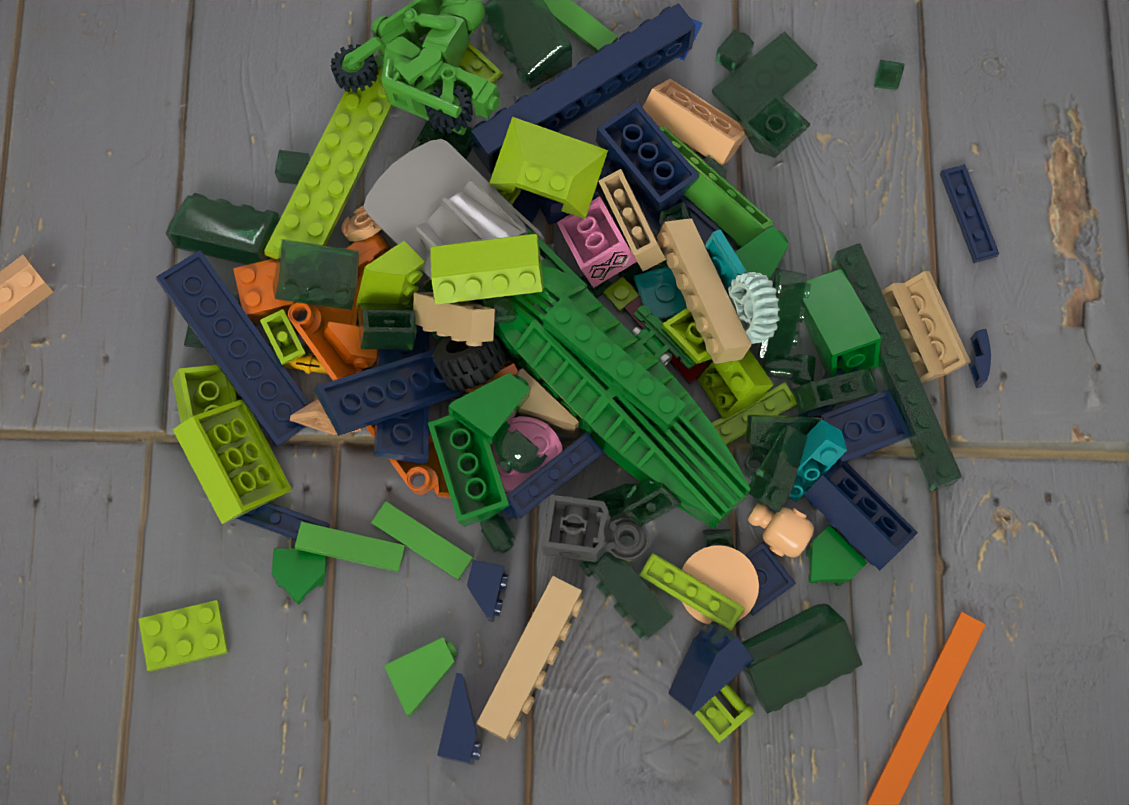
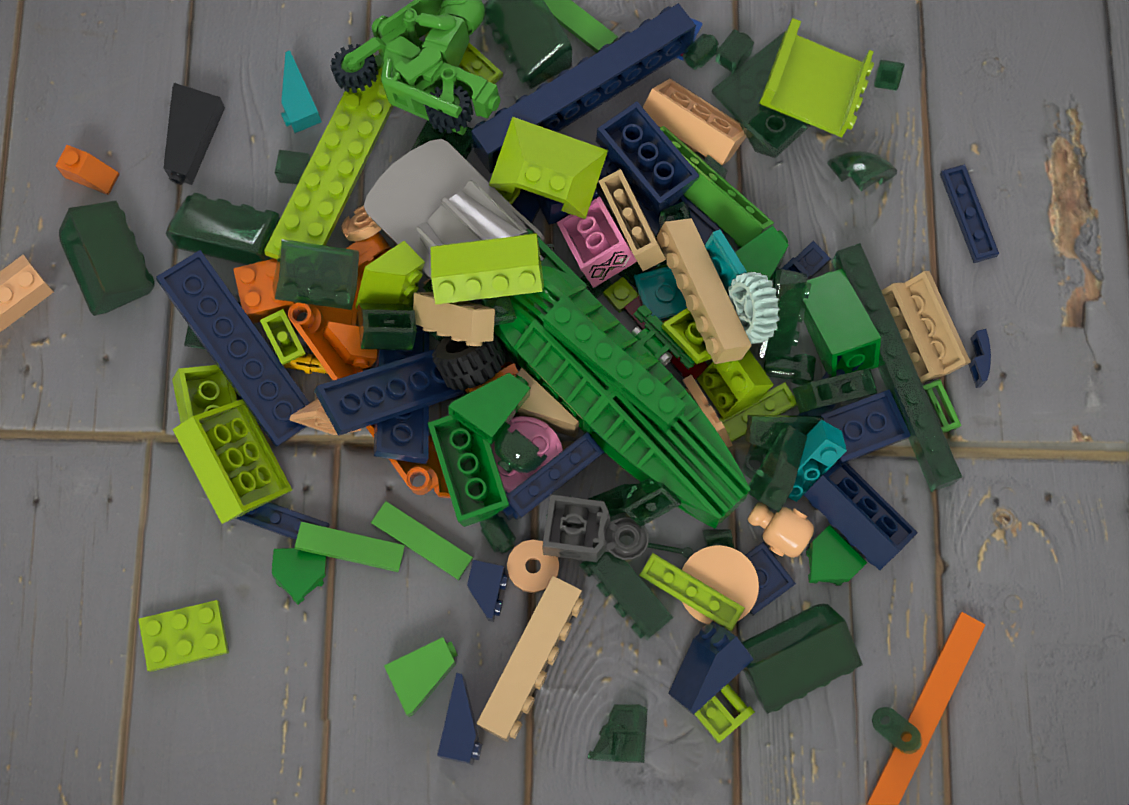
(86, 170): none -> orange slope
(104, 256): none -> clear green windscreen
(190, 130): none -> black slope
(296, 100): none -> teal slope
(517, 570): none -> light nougat tile
(623, 735): none -> clear green slope
(686, 552): none -> clear green hinge
(698, 396): none -> light nougat wing
(701, 51): none -> clear green brick
(809, 261): none -> dark blue slope
(816, 83): none -> lime panel
(862, 168): none -> clear green brick
(896, 729): none -> clear green plate
(947, 404): none -> bright green tile

